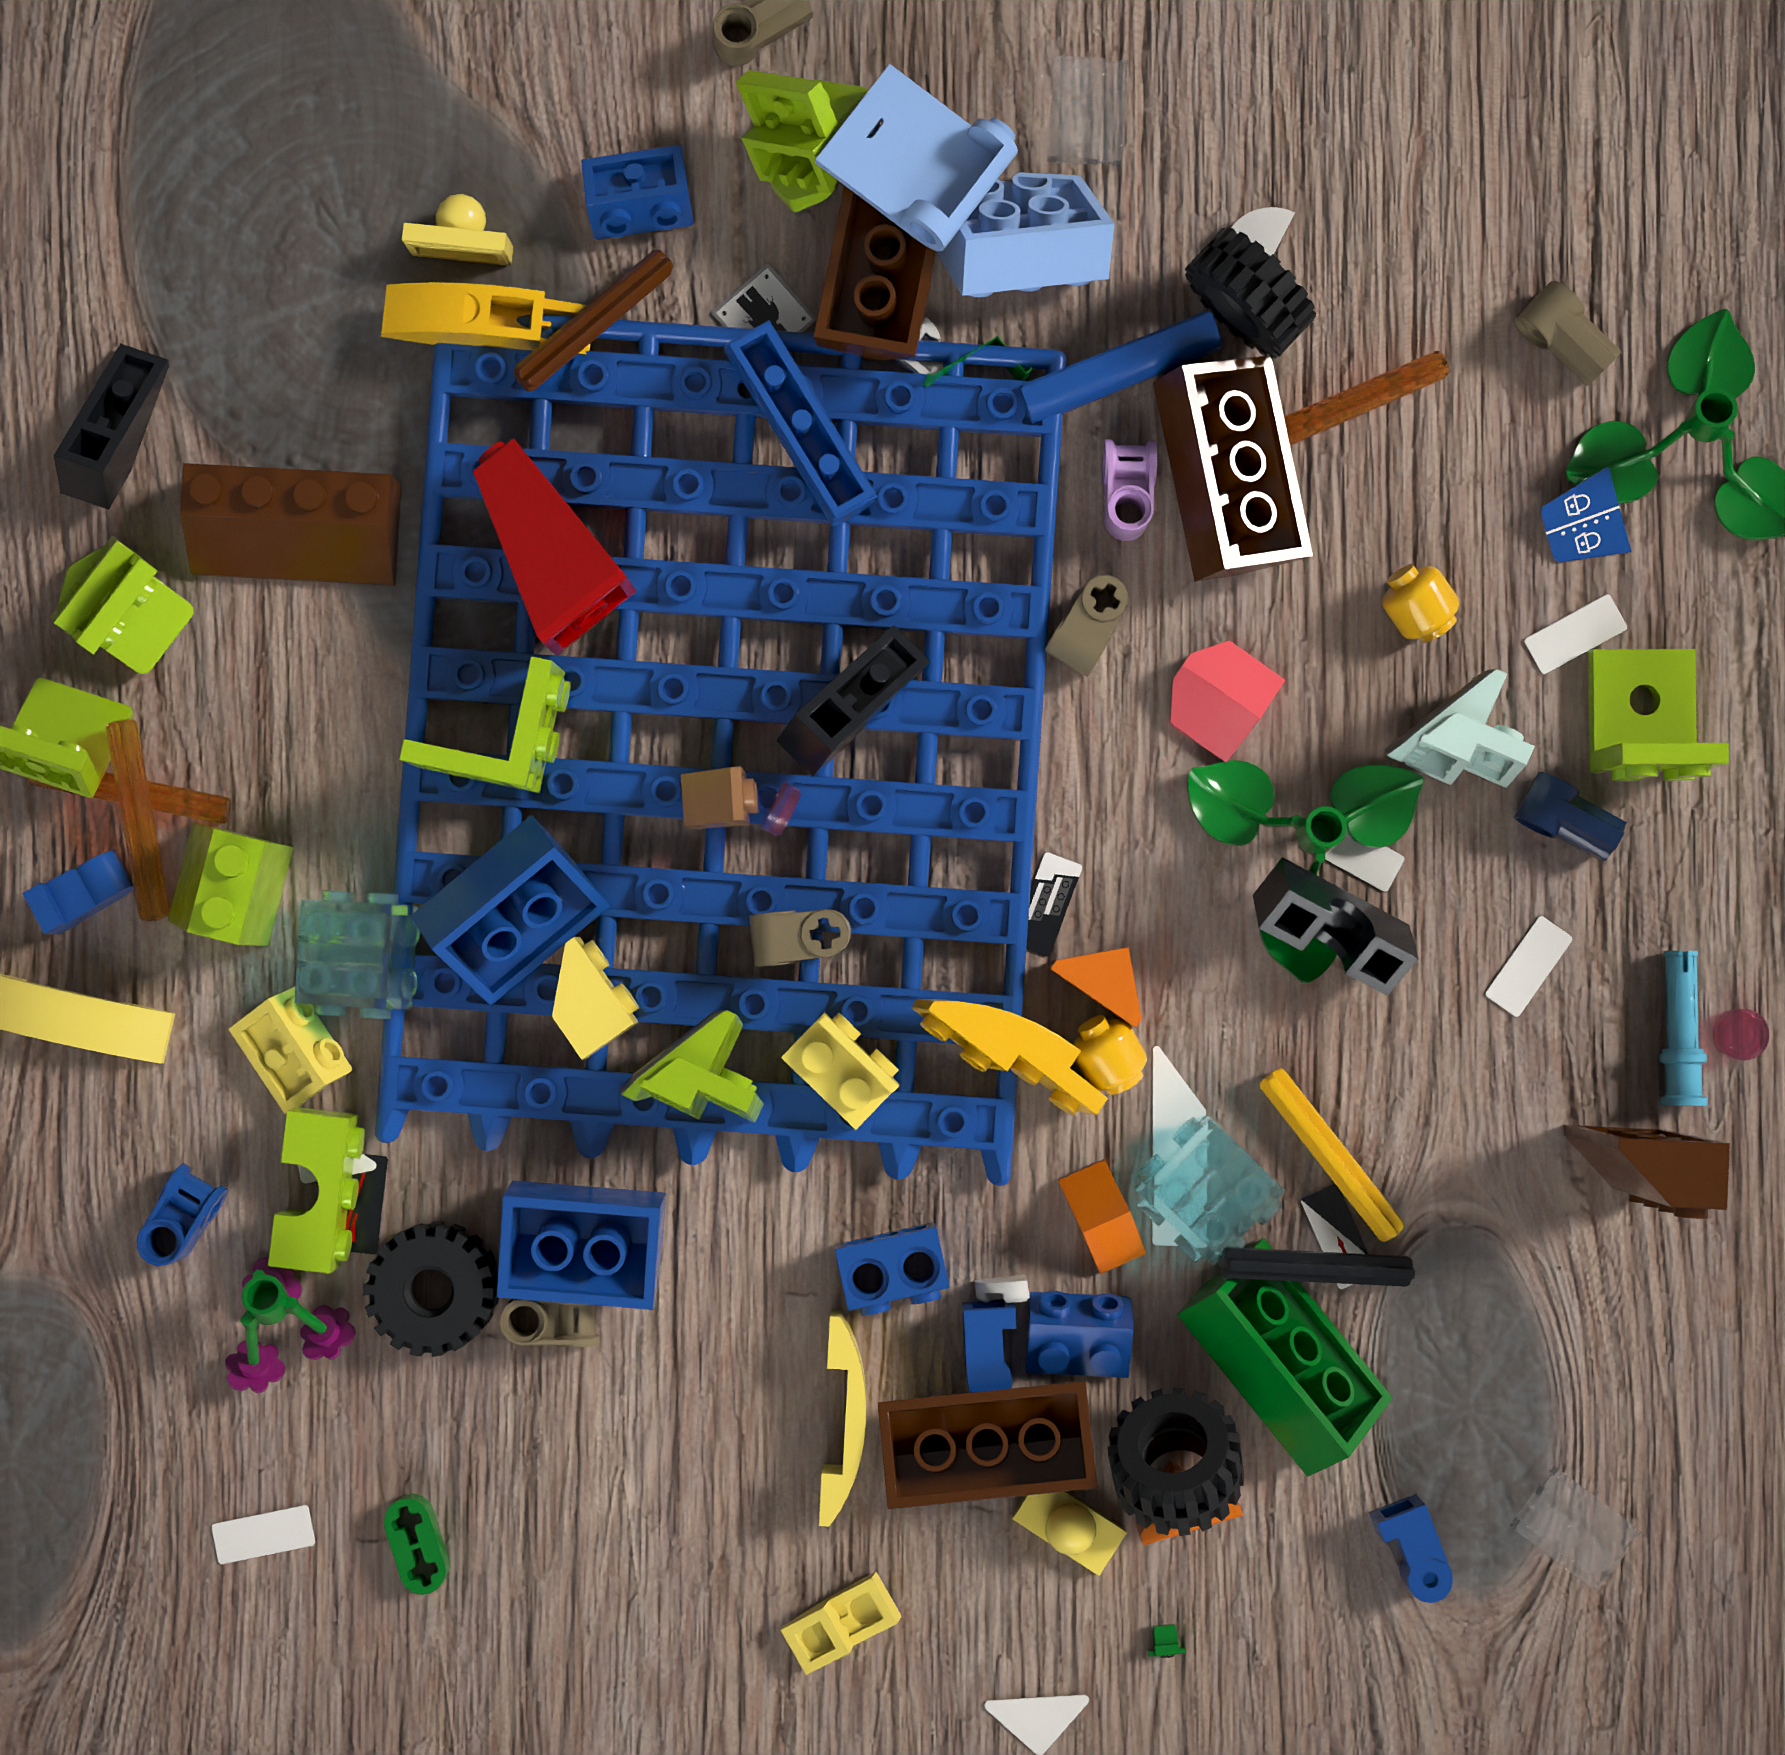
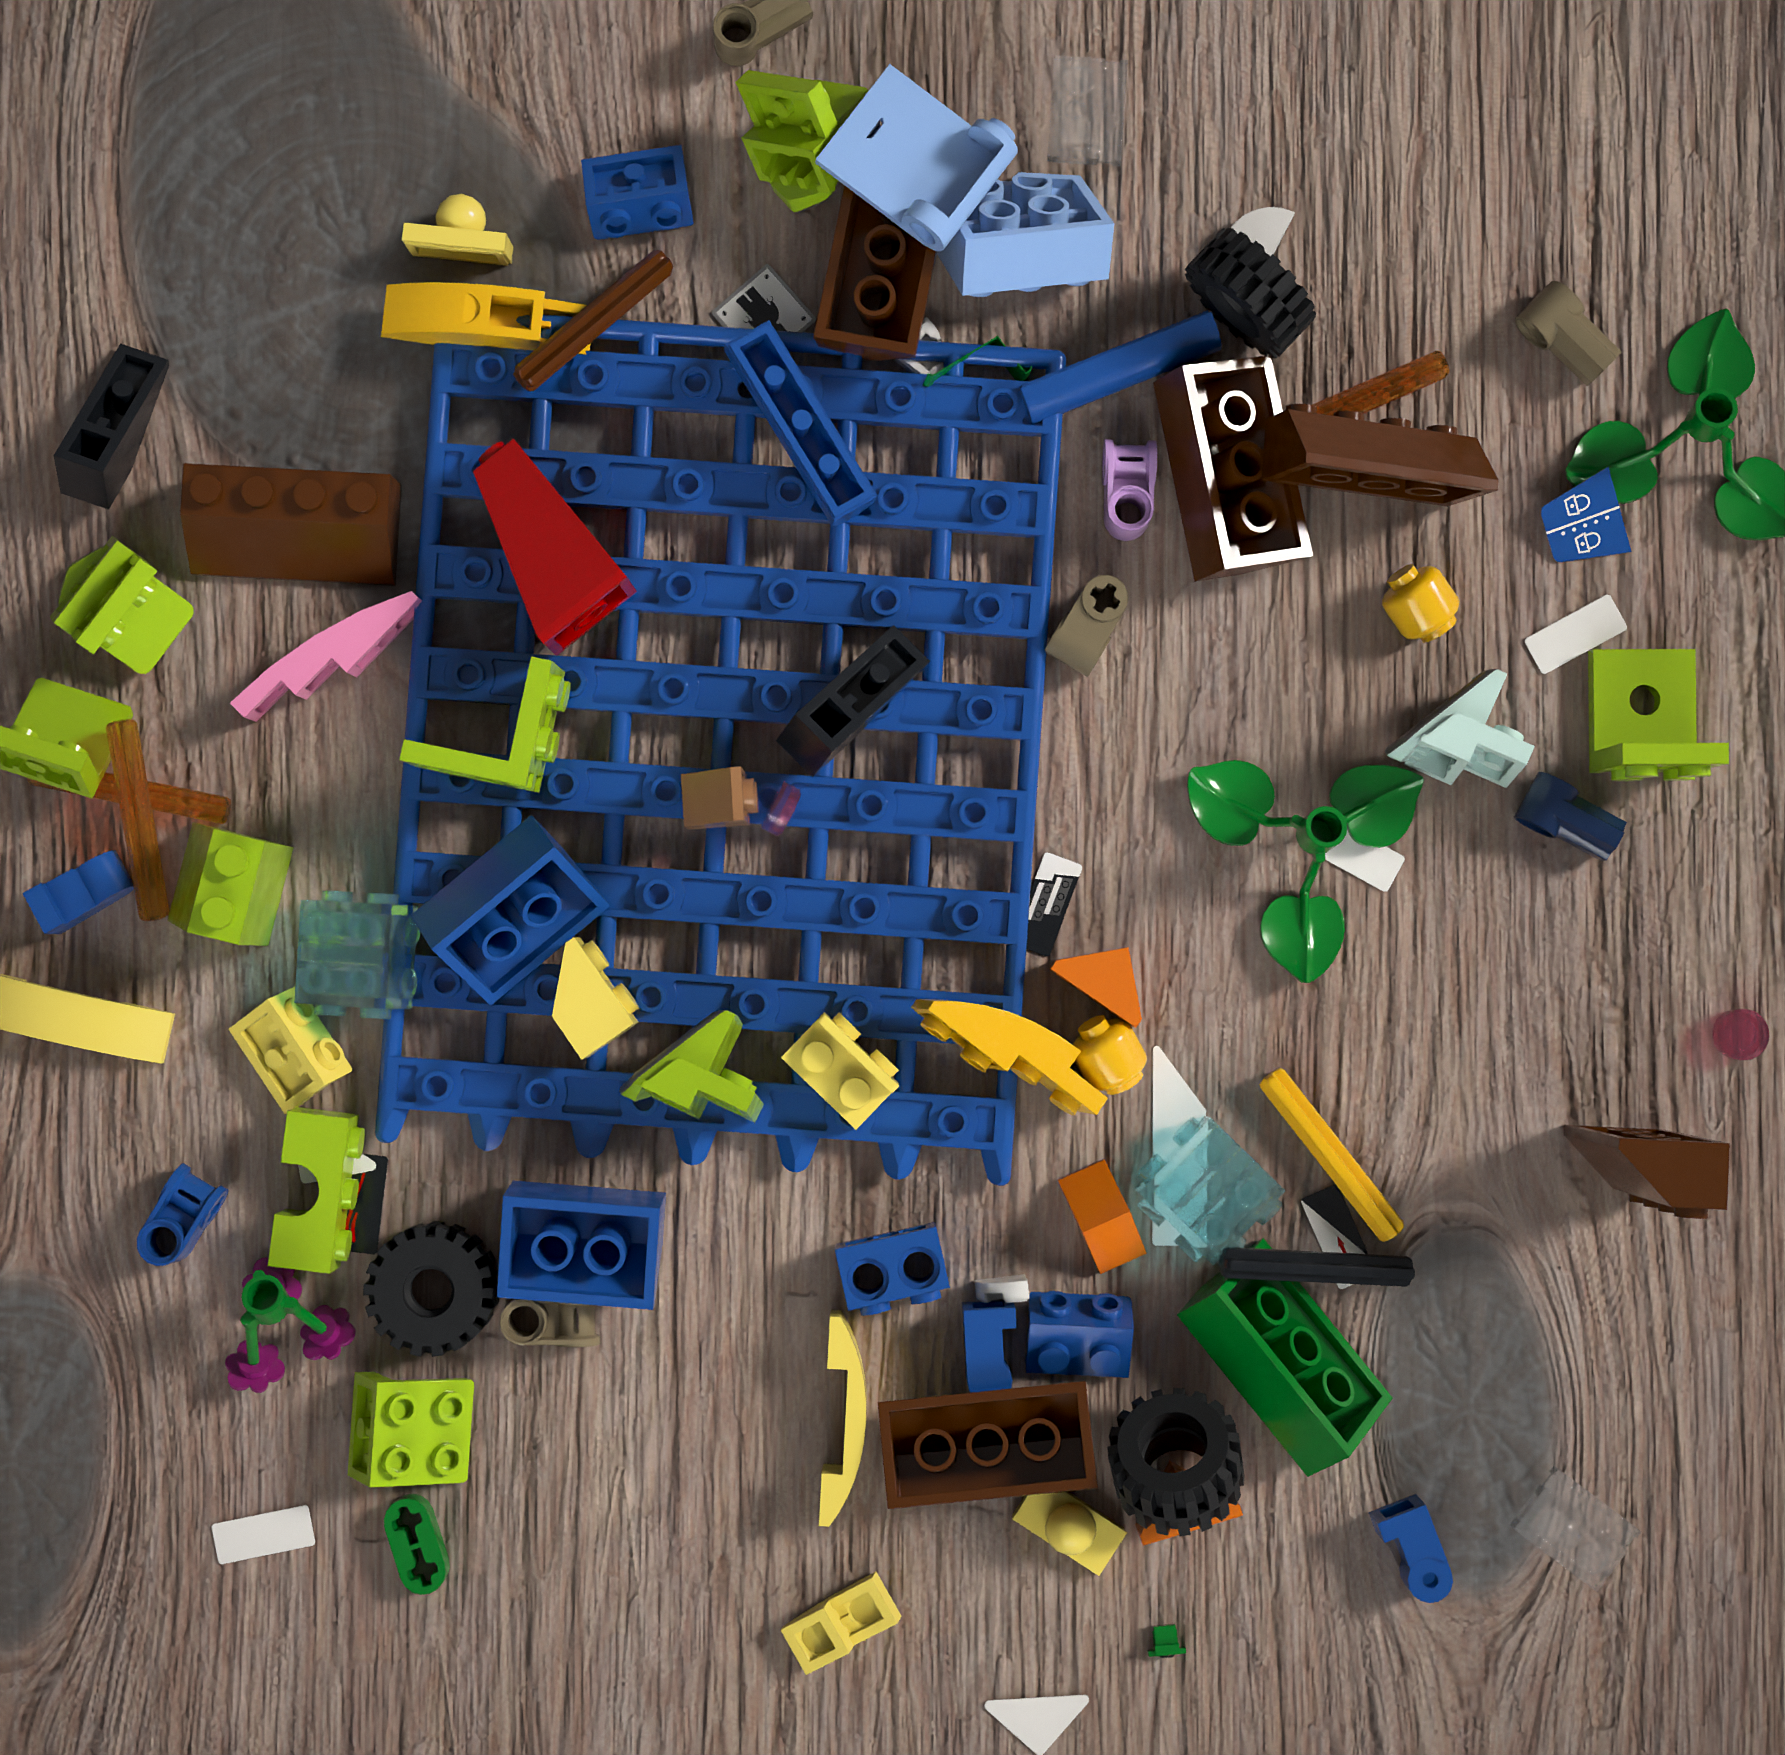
(347, 644): none -> bright pink slope
(410, 1430): none -> lime bracket
(789, 937): dark tan piece -> none
(1221, 697): coral slope -> none
(1368, 940): black arch -> none
(1374, 457): none -> reddish brown slope
(1529, 966): white sticker -> none
(1682, 1057): medium azure pin -> none

